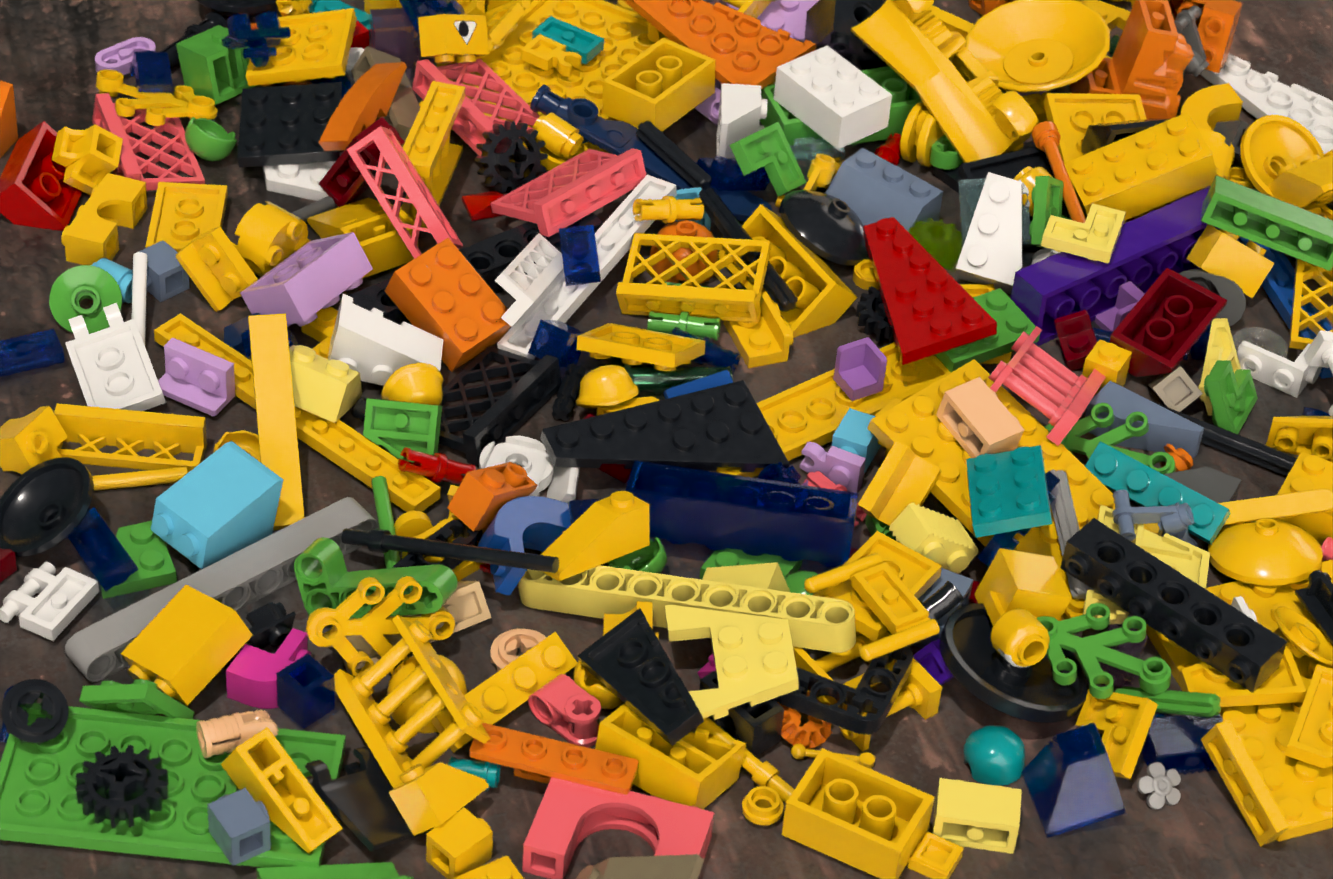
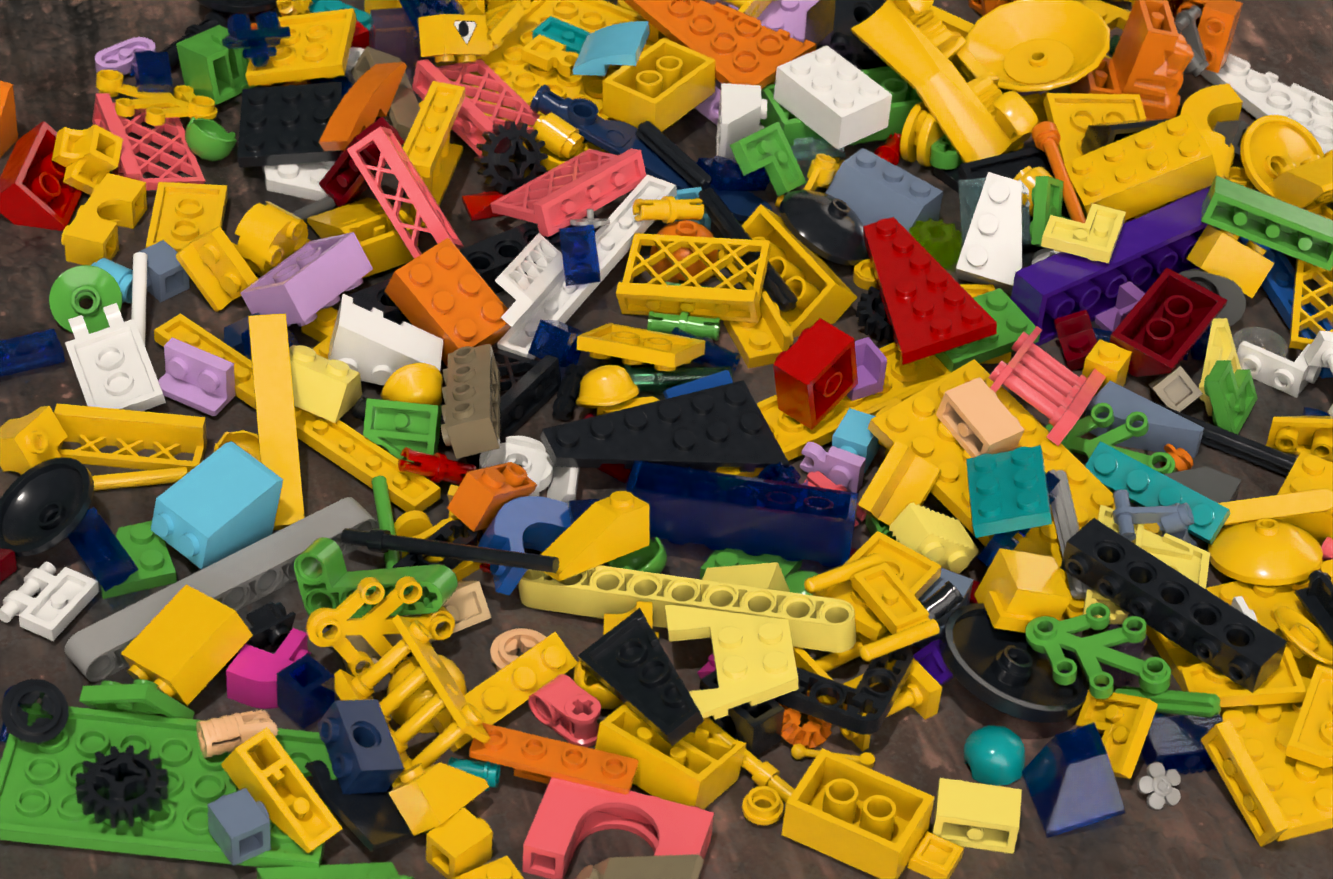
(360, 746): none -> dark blue brick
(471, 401): none -> dark tan brick
(590, 220): none -> light grey plant
(612, 46): none -> medium azure slope
(815, 373): none -> red brick
(1020, 638): yellow head -> none

